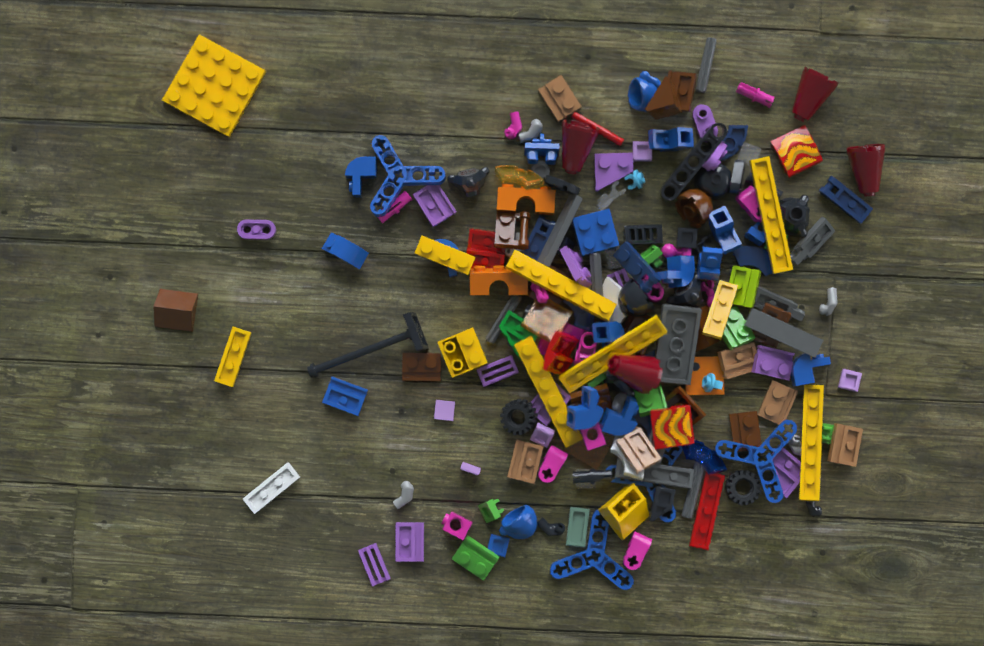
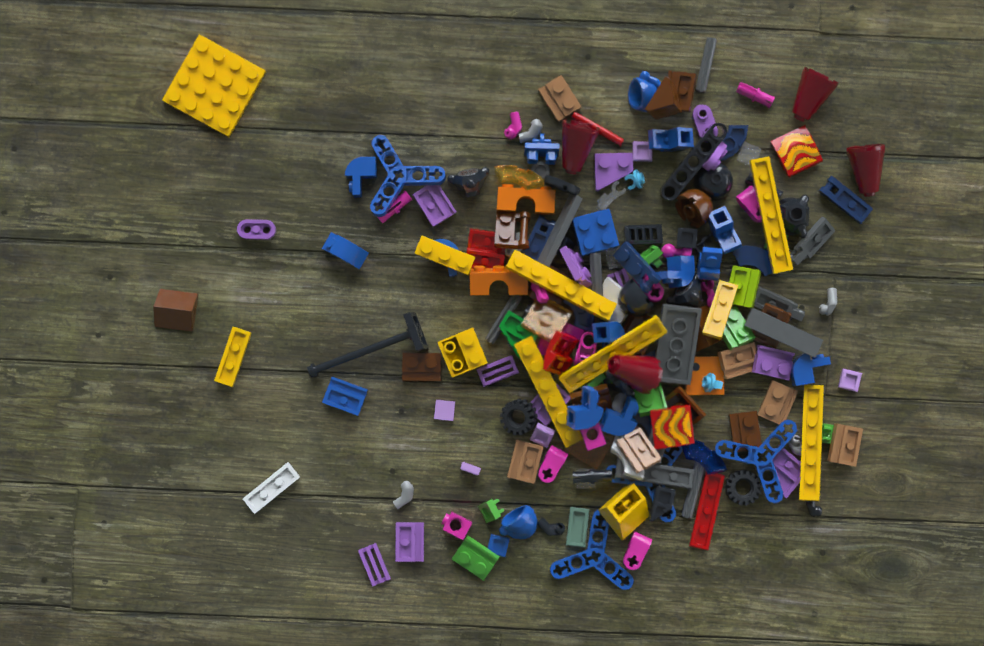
(737, 177): beam -> none
(755, 235): blue tile -> none

